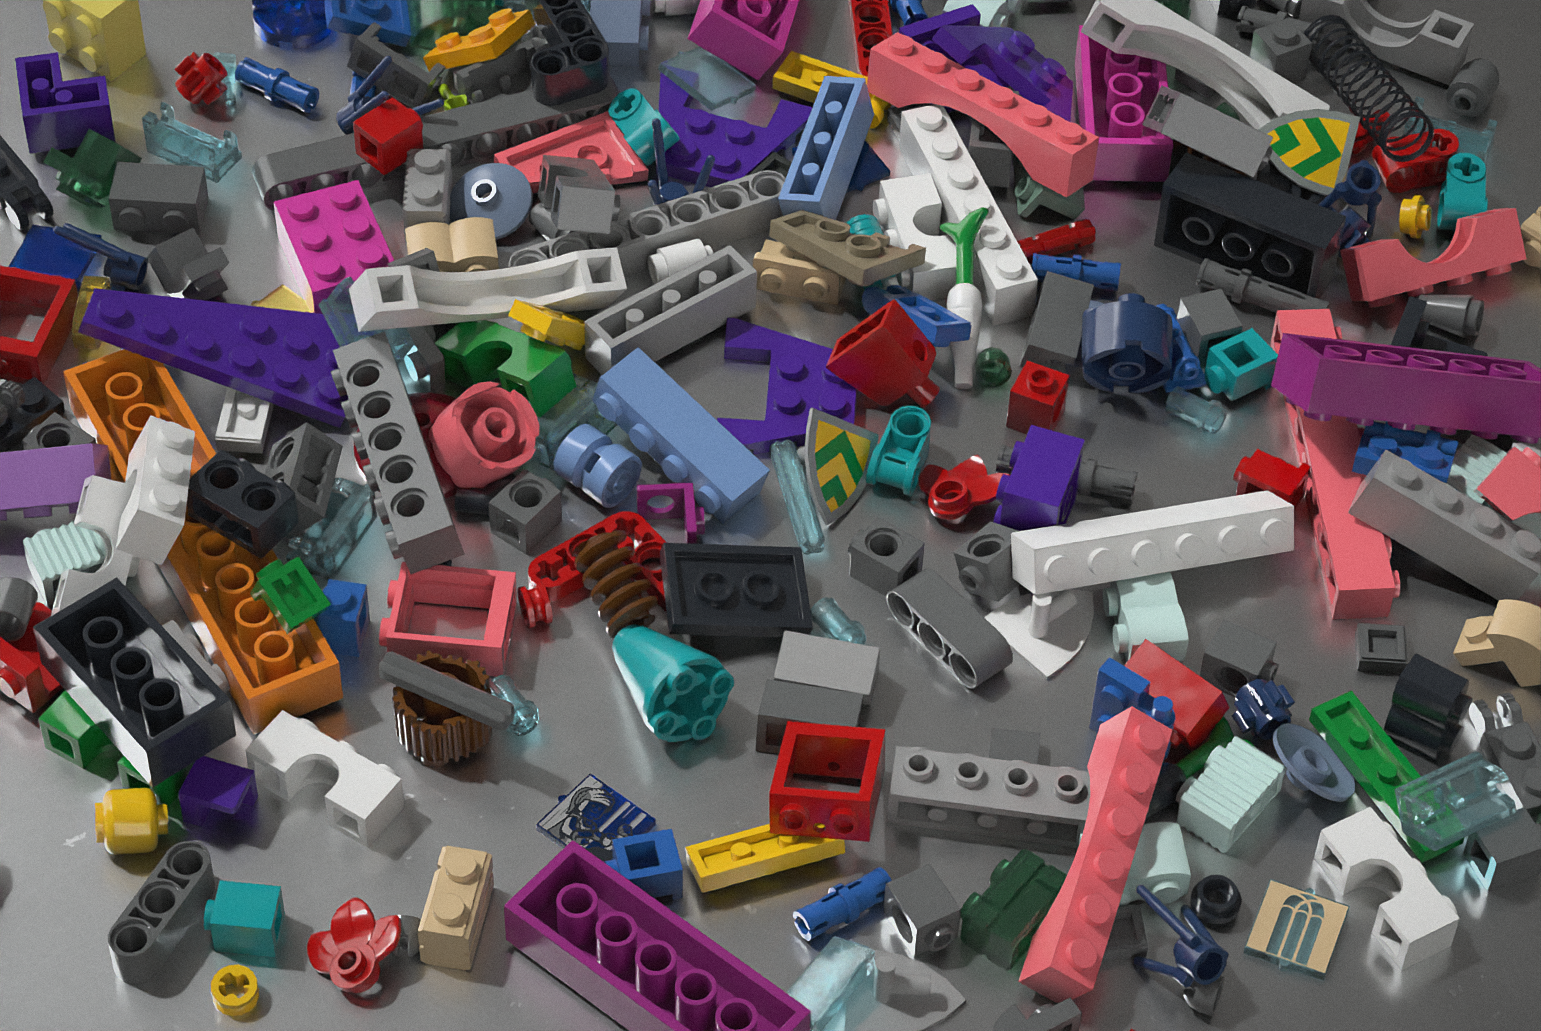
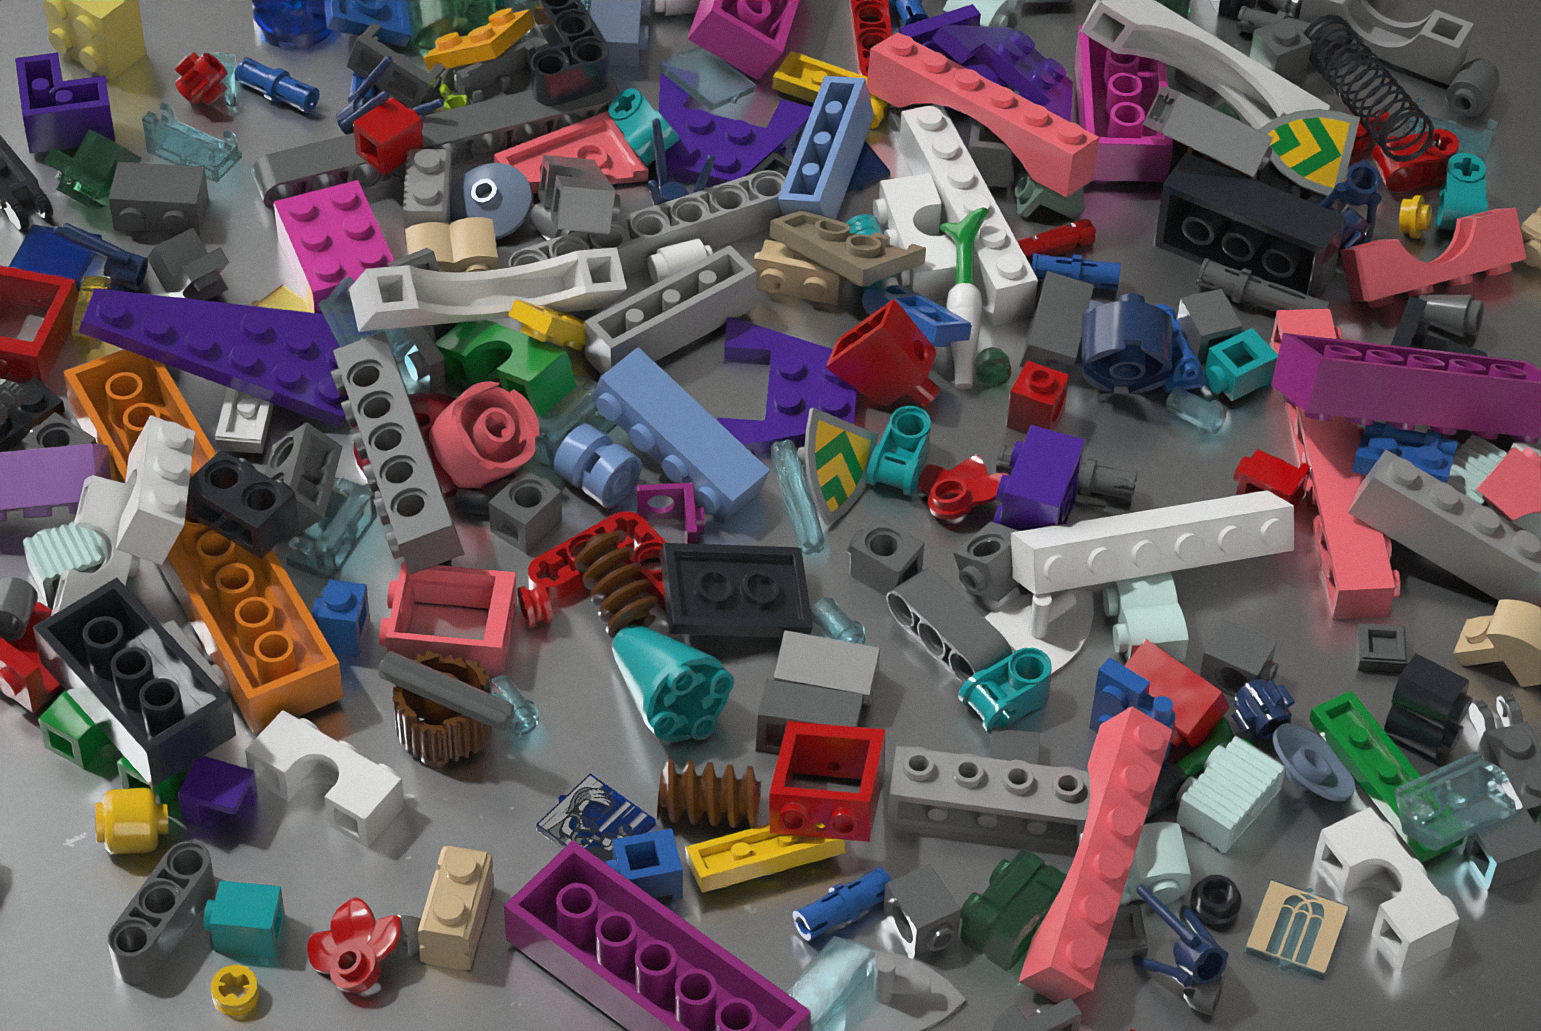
(290, 593): green bracket -> none
(709, 794): none -> reddish brown piece
(1004, 693): none -> teal piece

